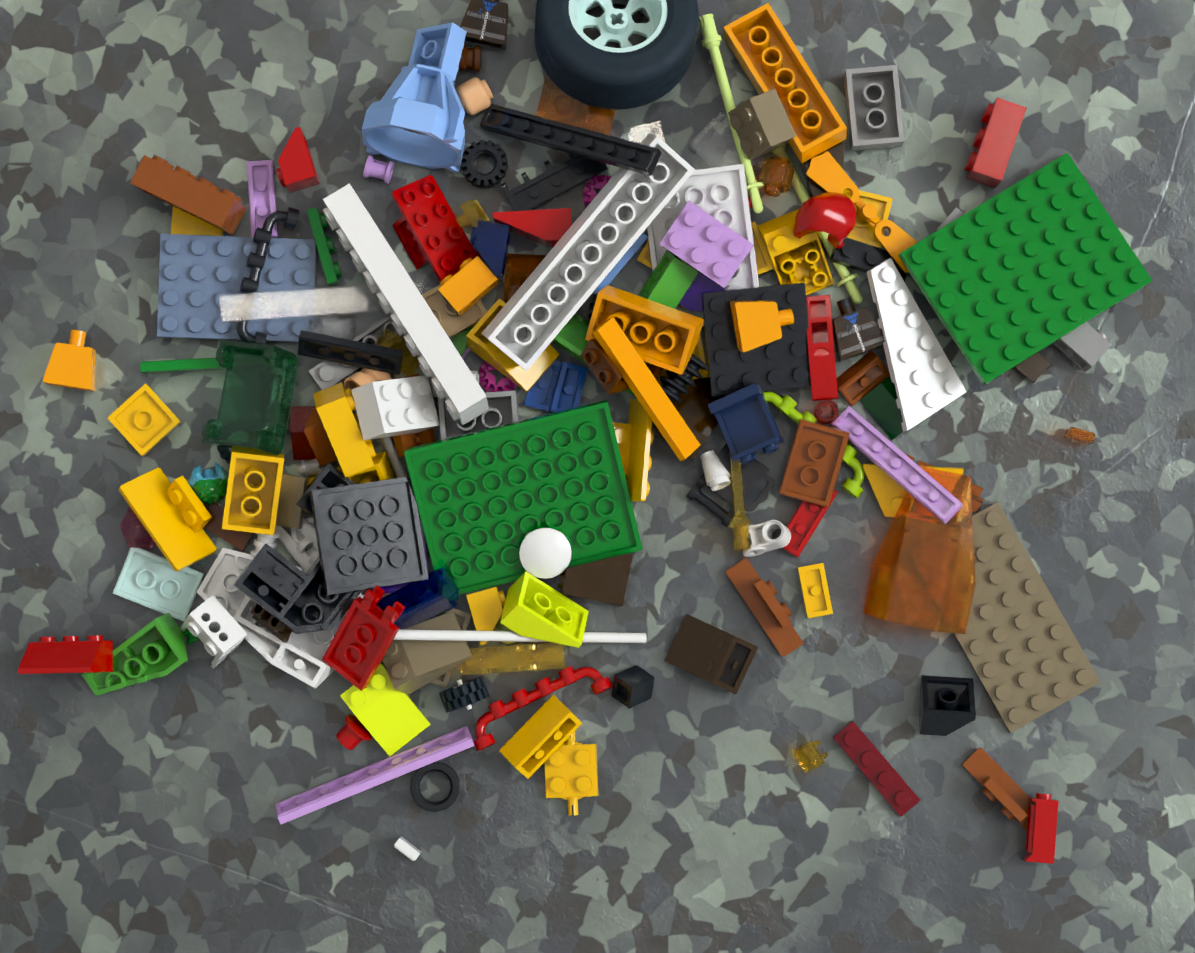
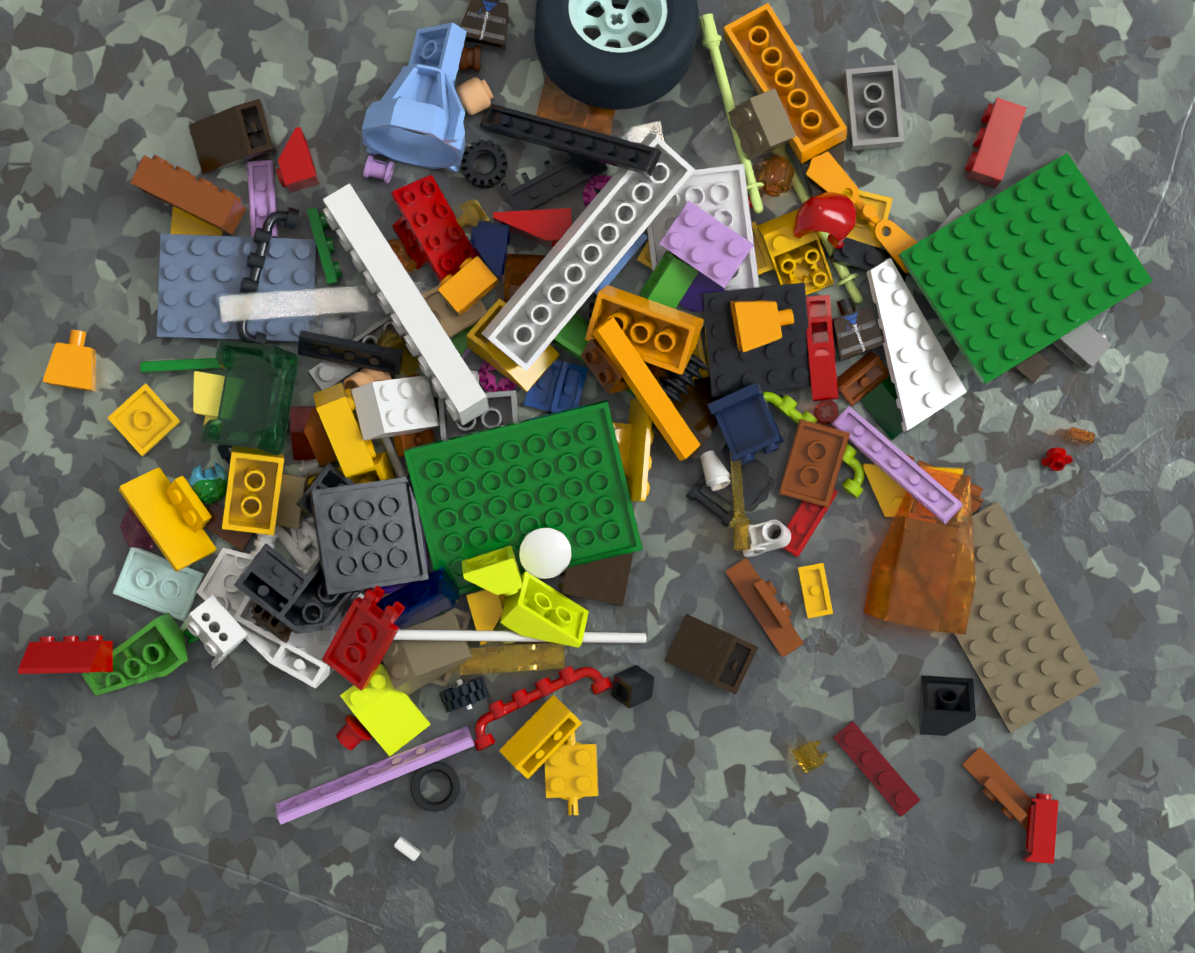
(207, 394): none -> light yellow torso
(232, 137): none -> dark brown slope
(401, 253): none -> clear orange arm
(494, 571): none -> neon yellow slope
(1056, 459): none -> red plate

